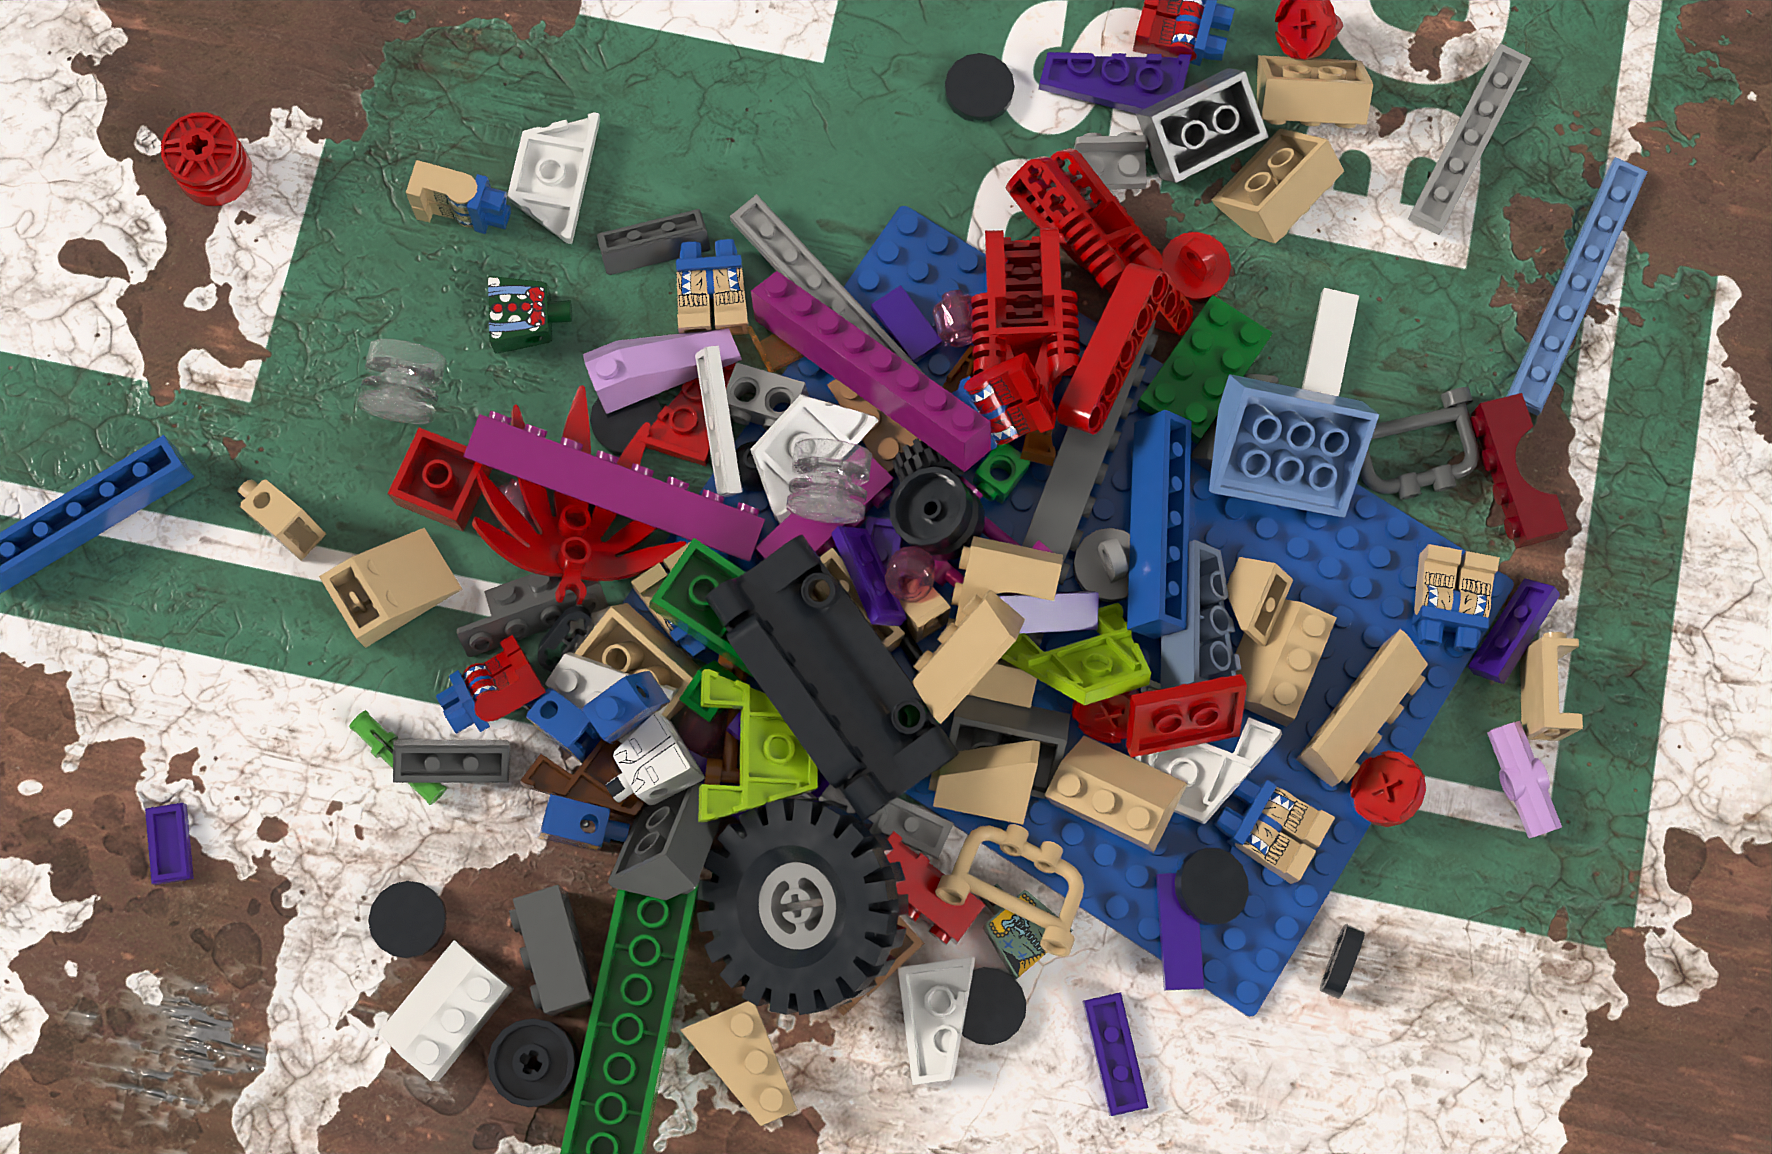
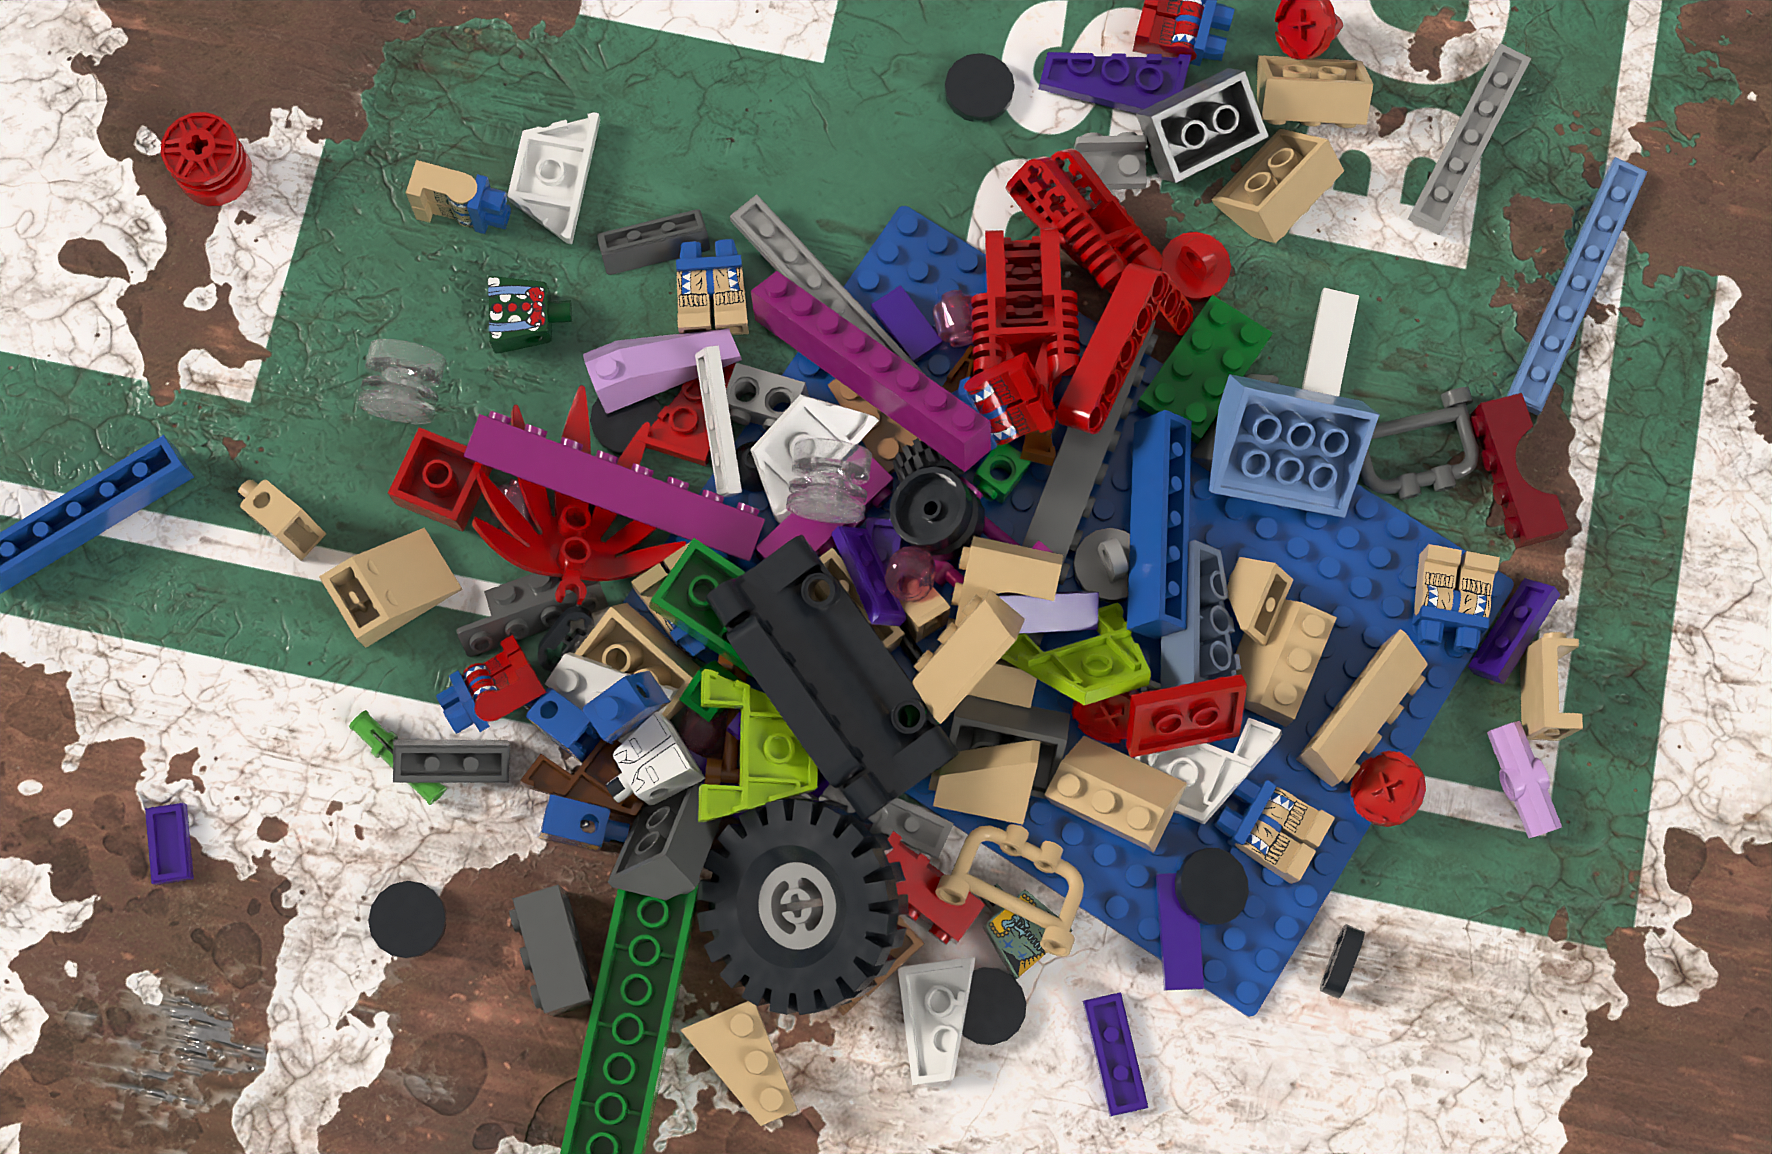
(445, 1011): white slope -> none
(511, 1058): black wheel -> none
(774, 351): clear orange bracket -> none

